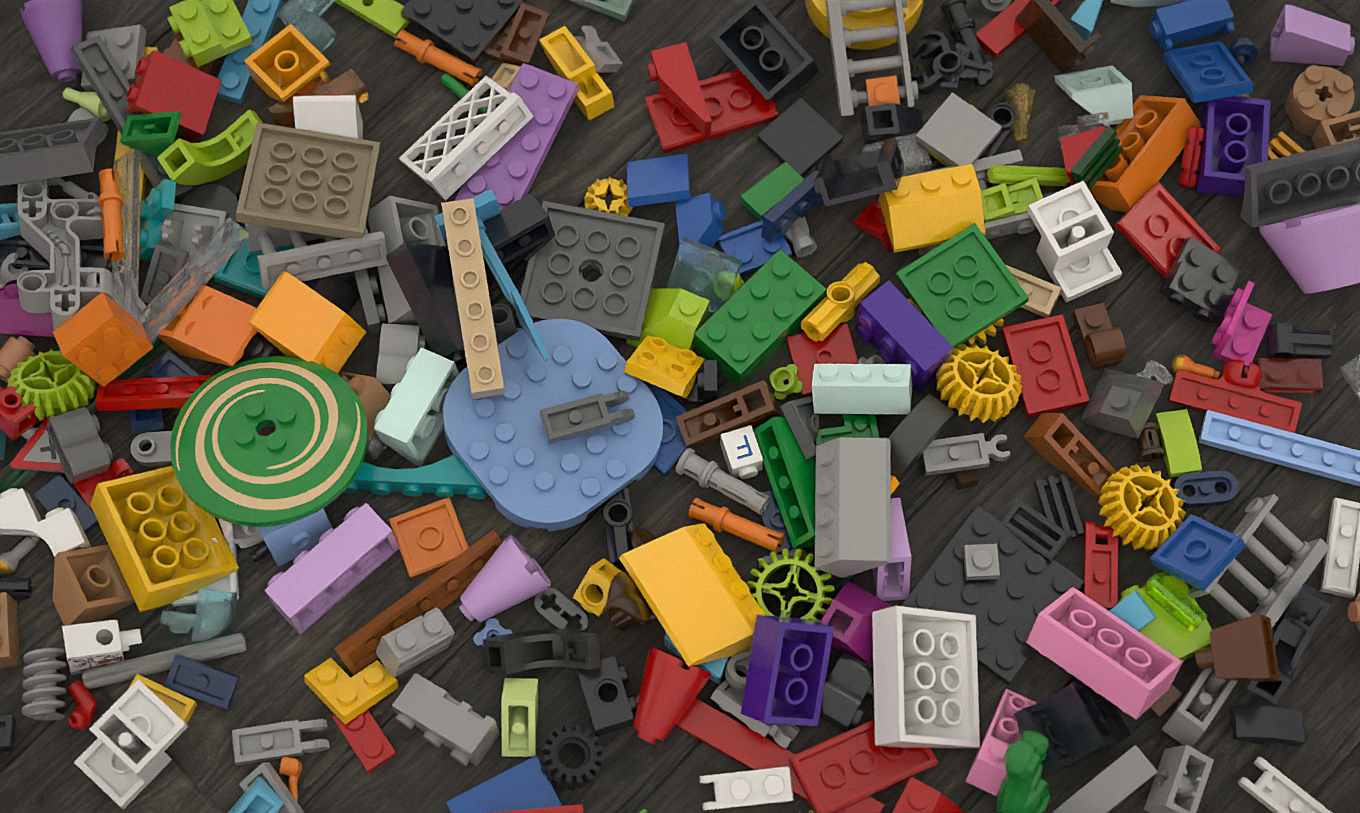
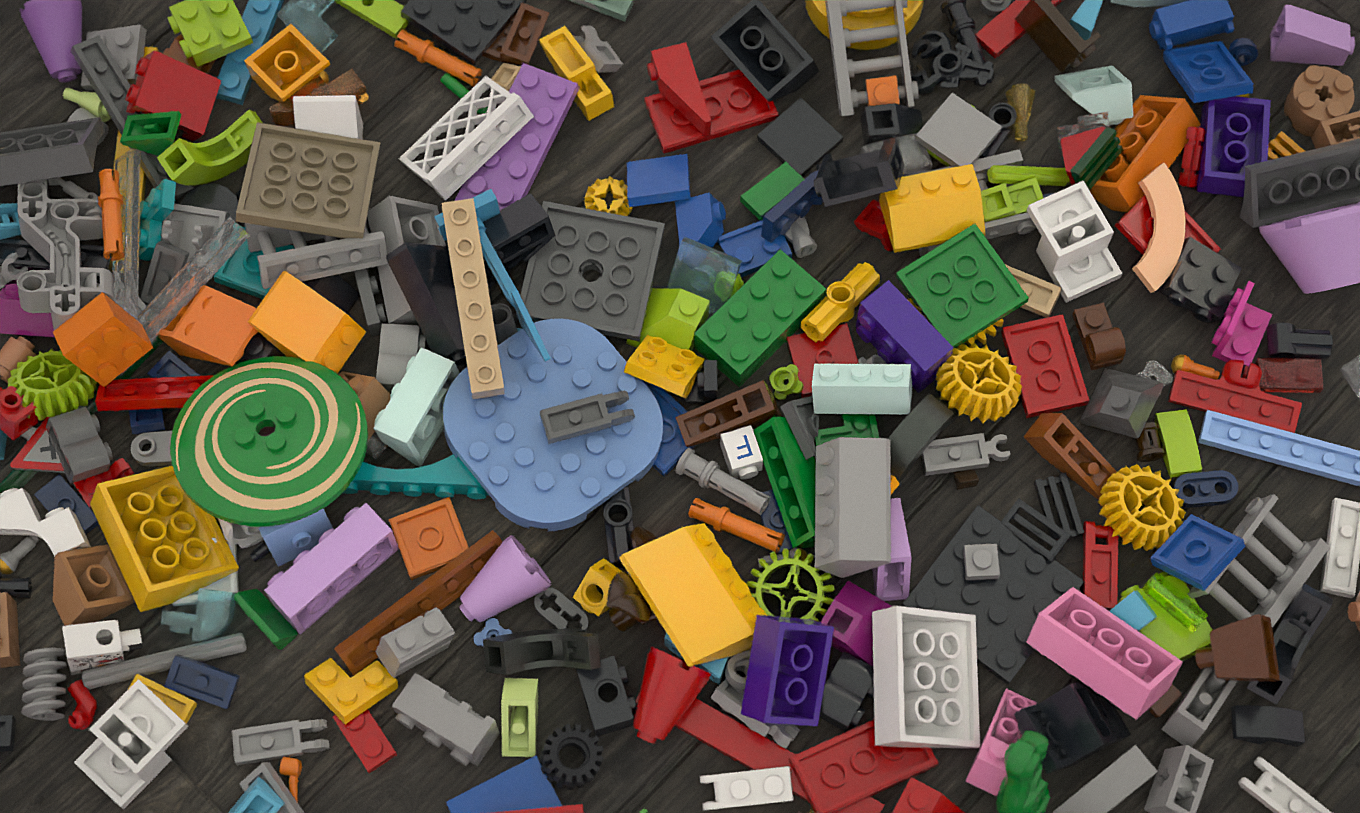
(266, 617): none -> green slope
(1168, 230): none -> light nougat tile

